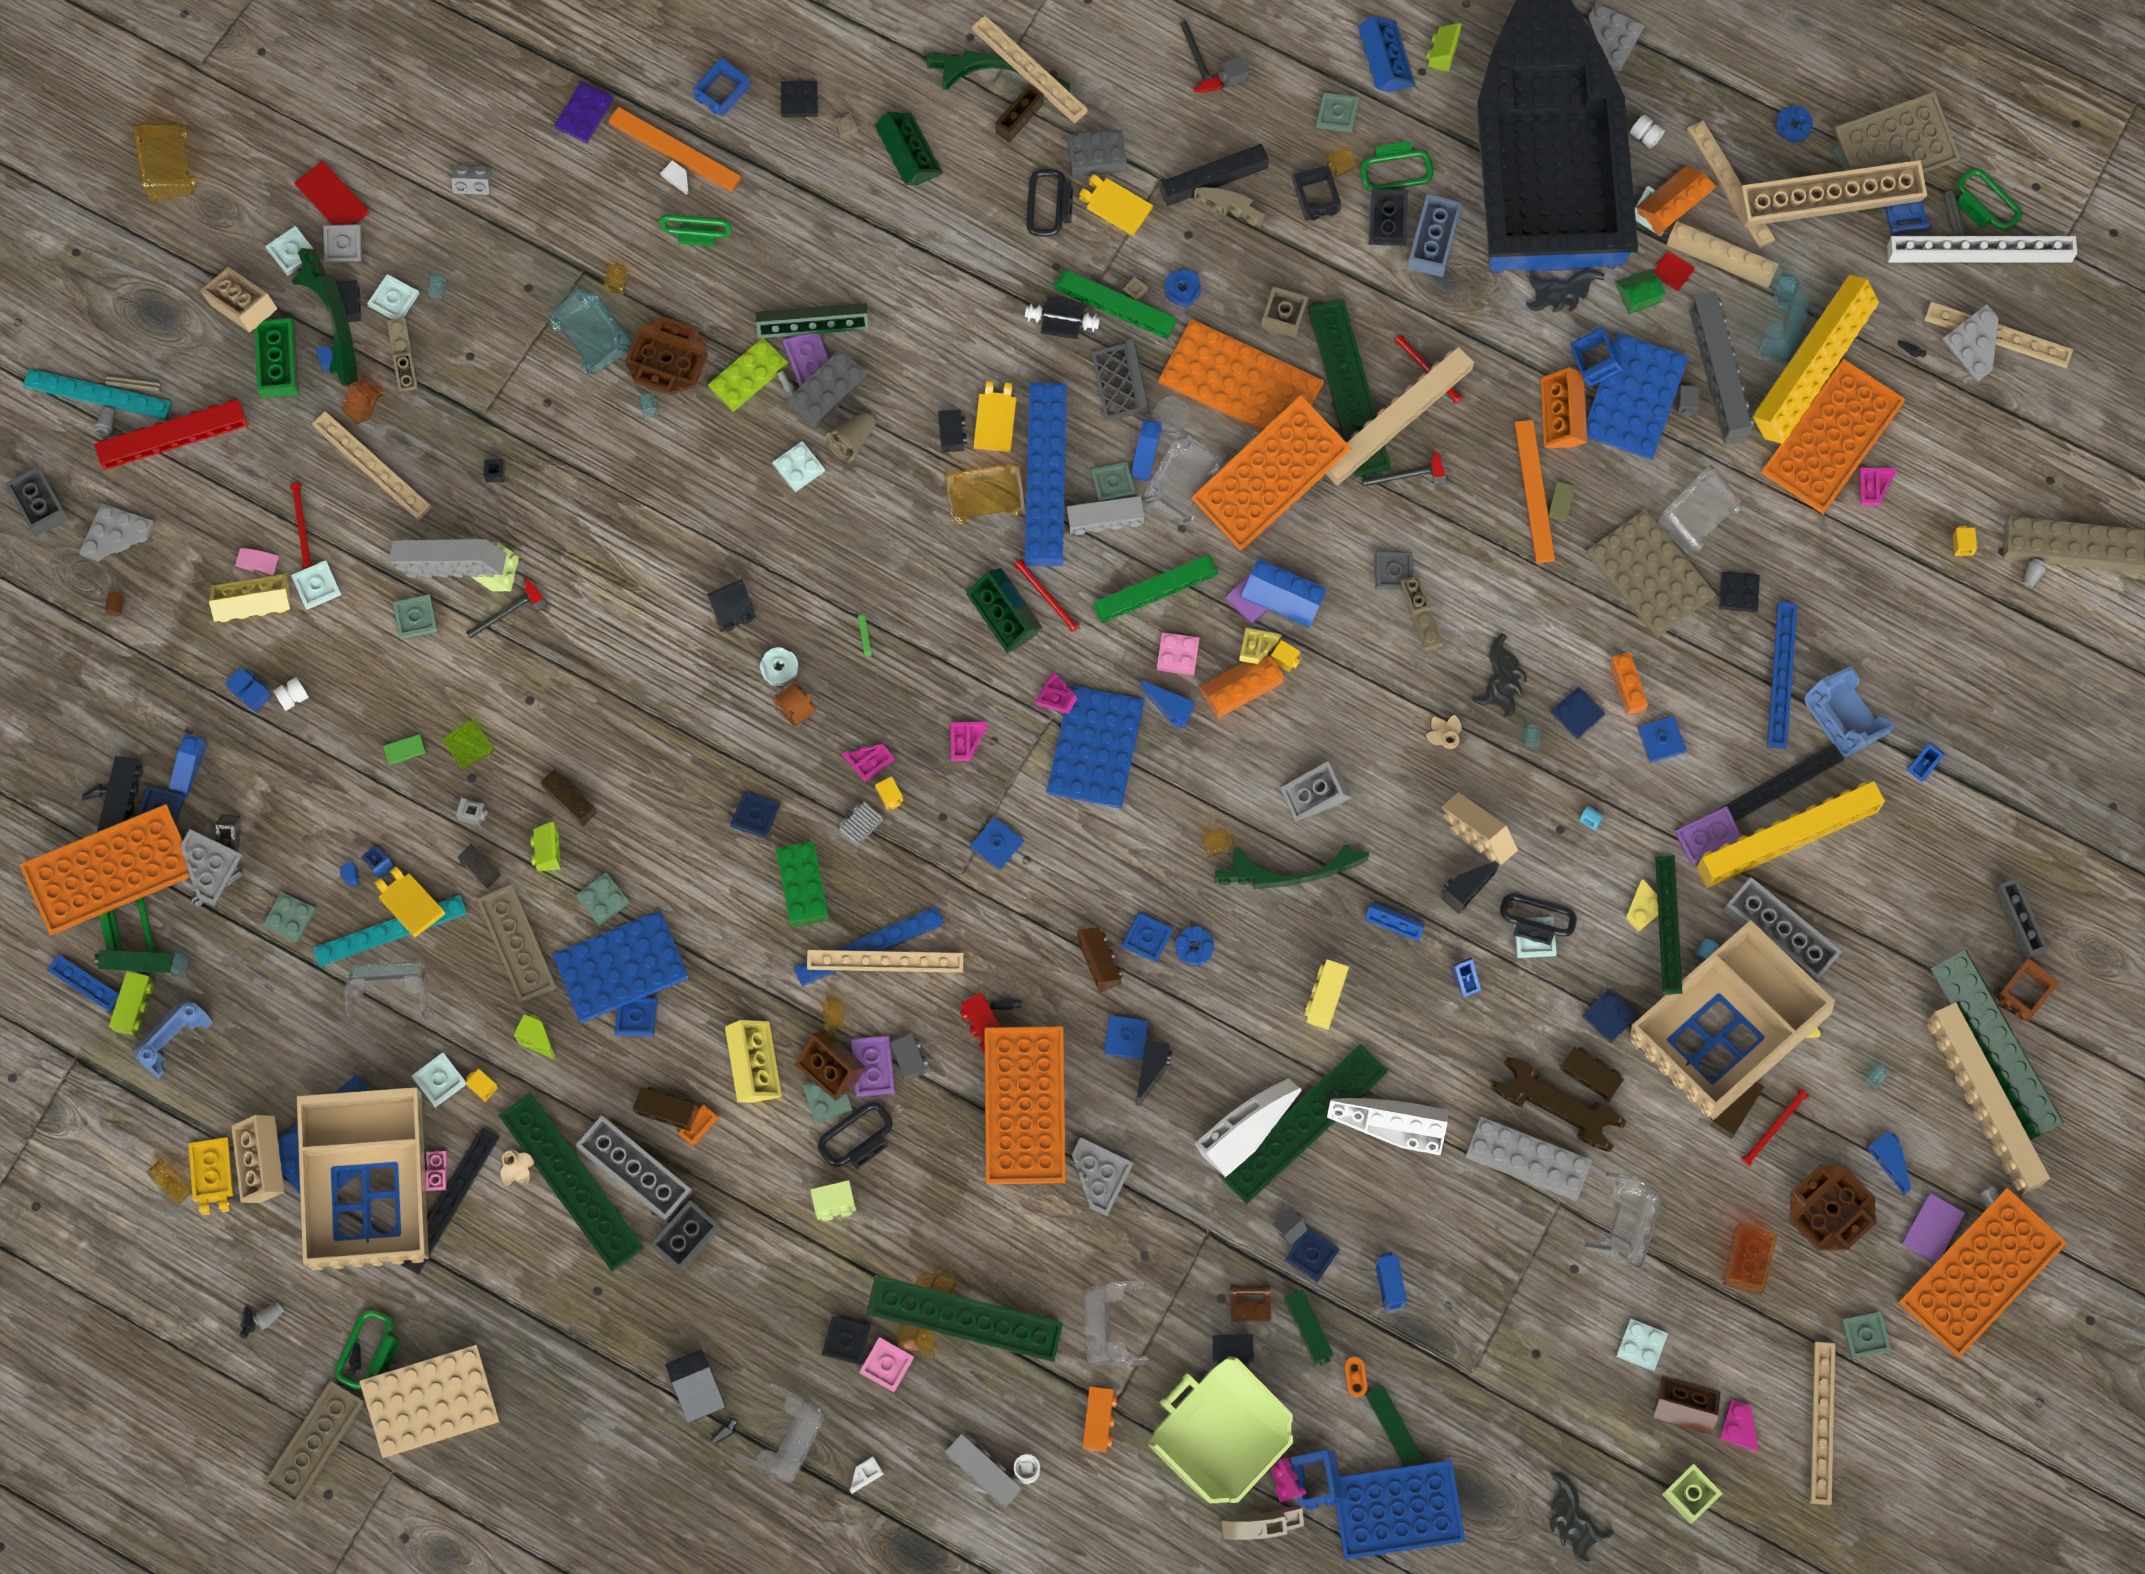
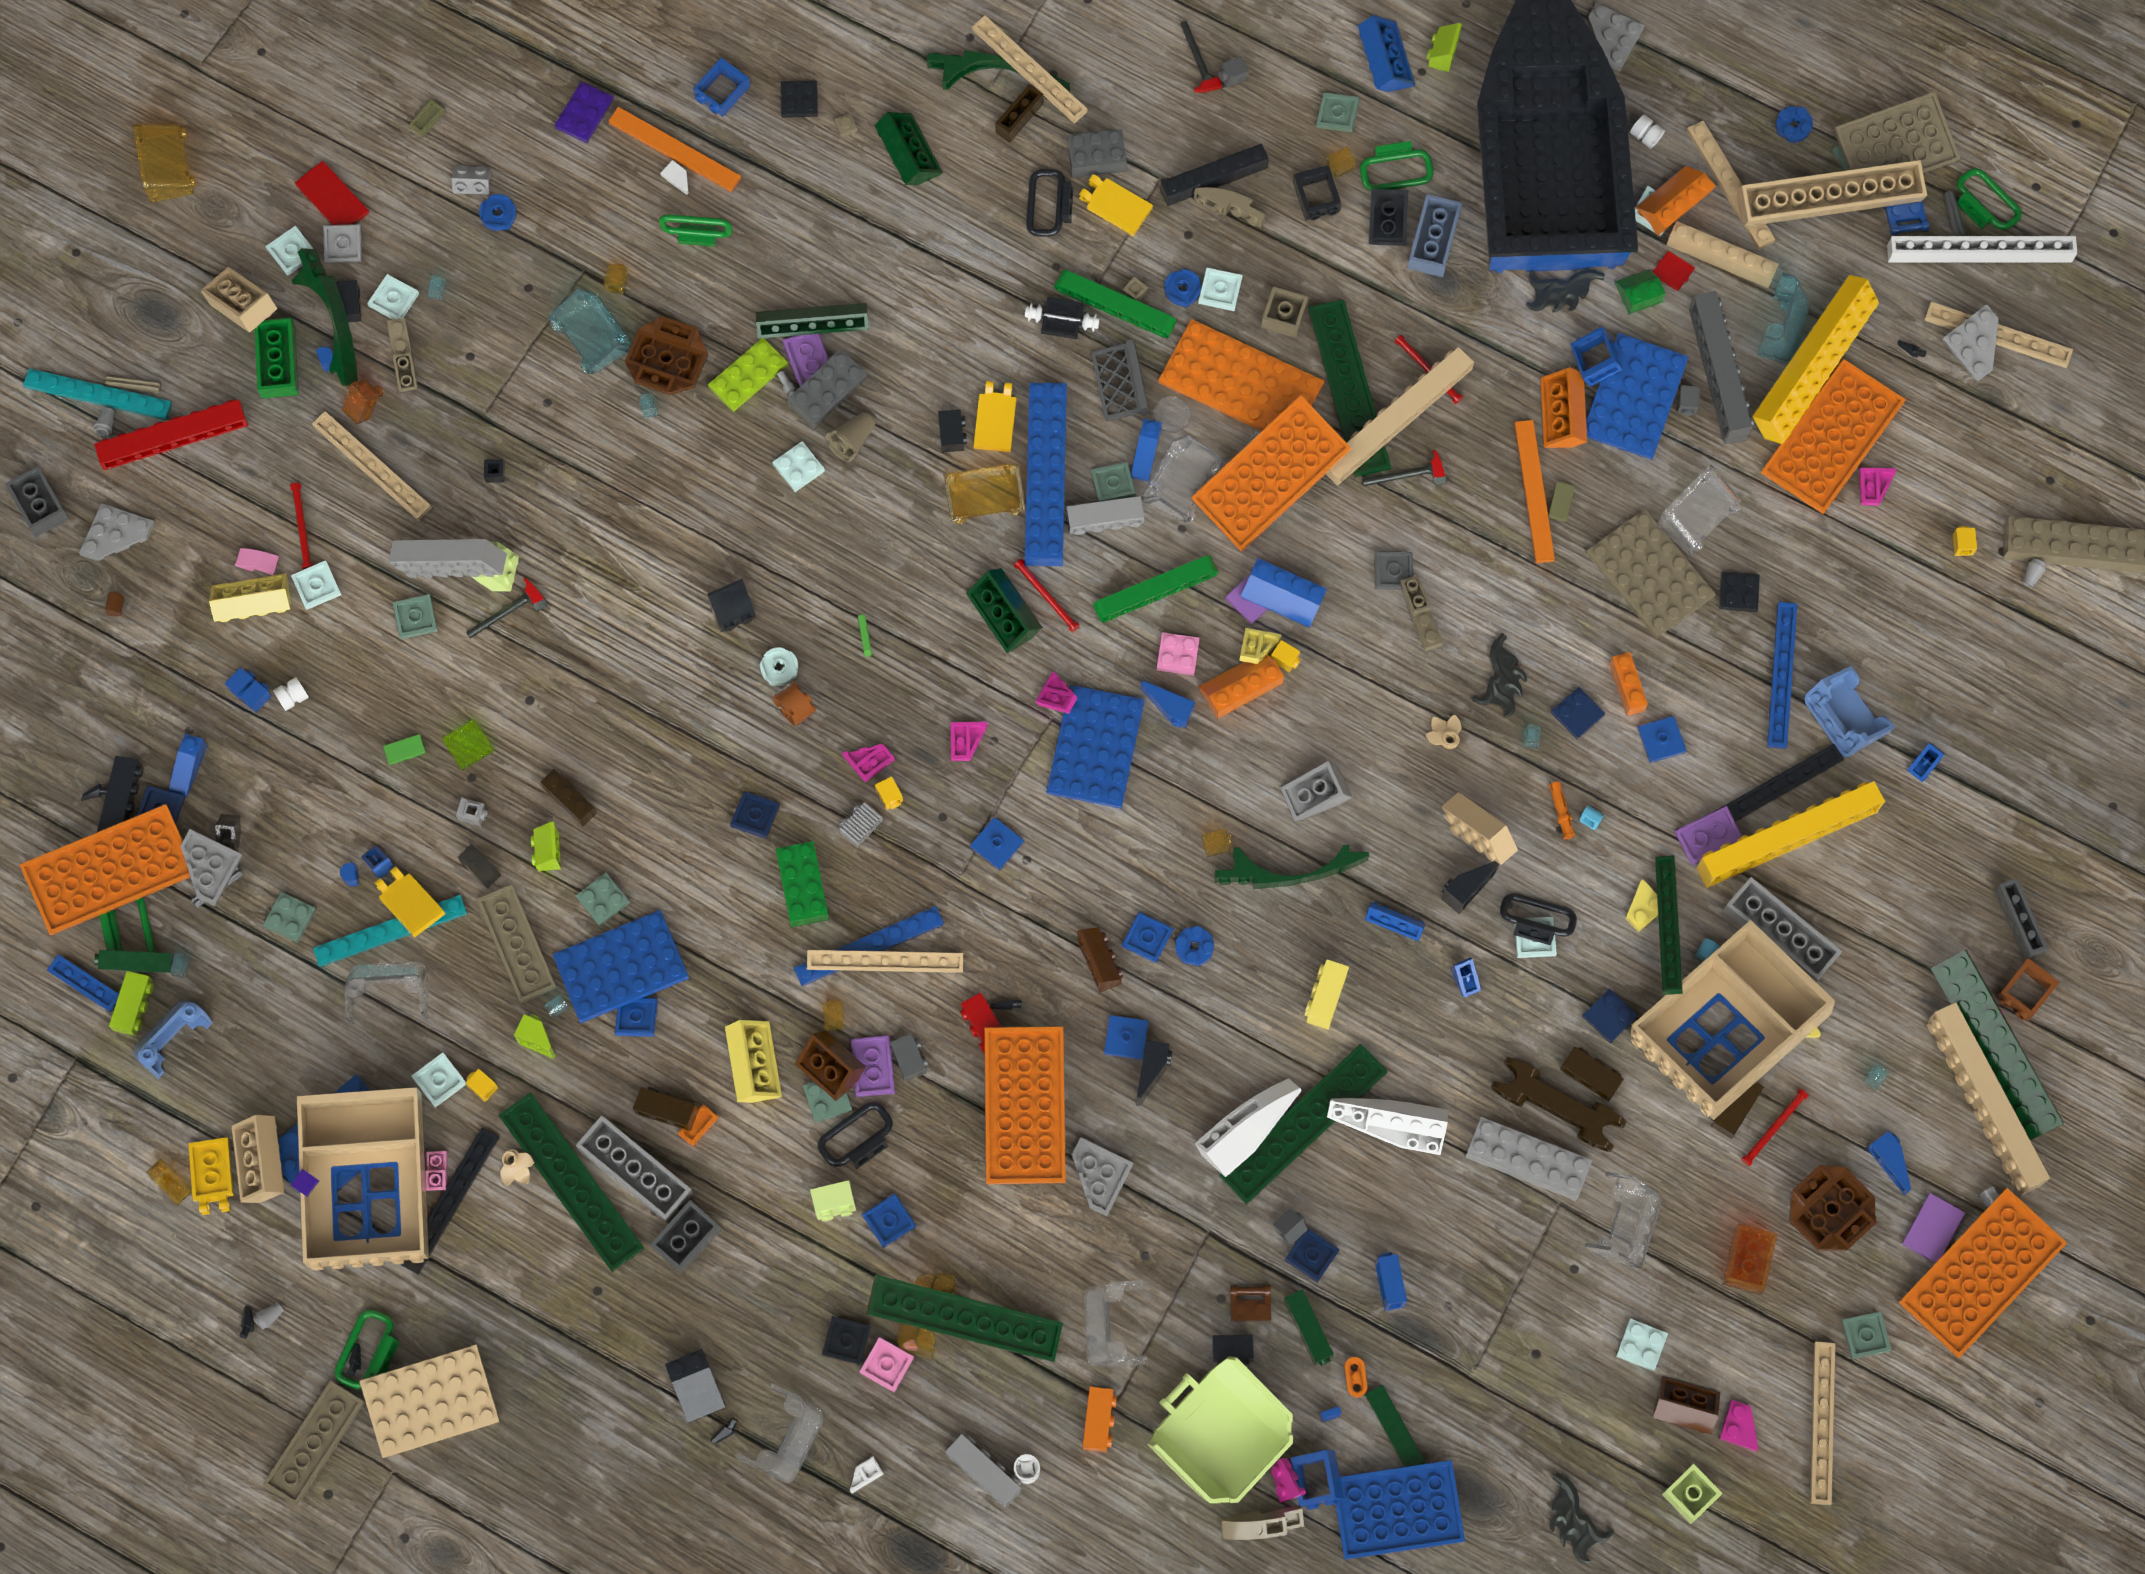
(304, 1183): none -> dark purple tile
(426, 118): none -> olive tile
(502, 221): none -> blue plate
(556, 1006): none -> clear light blue brick
(889, 1220): none -> blue plate
(1220, 289): none -> light aqua plate
(1330, 1414): none -> blue tile
(1564, 817): none -> orange pin

